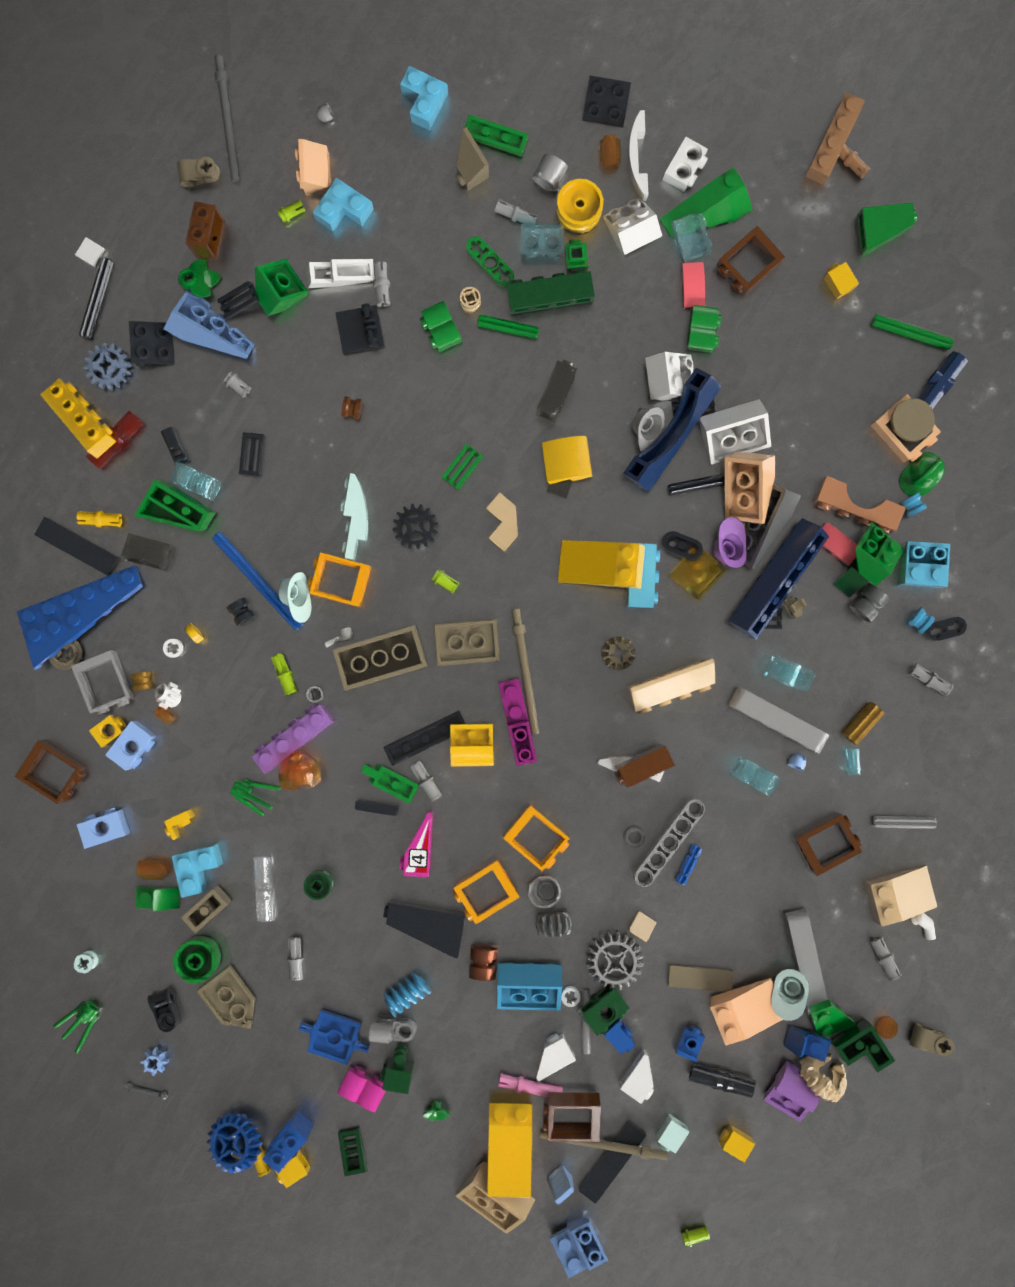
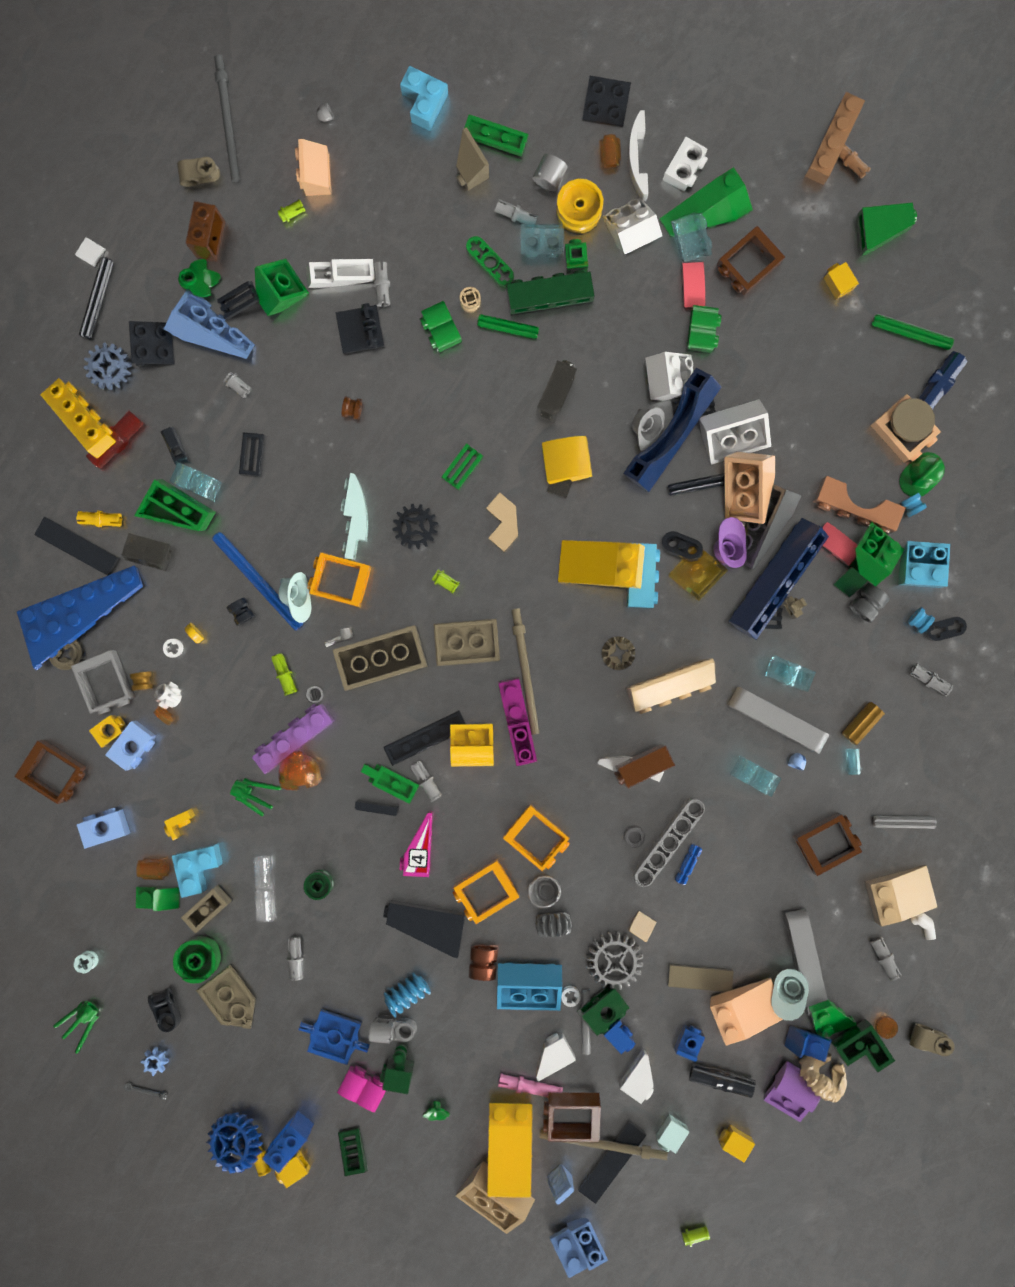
(342, 201): medium azure brick -> none

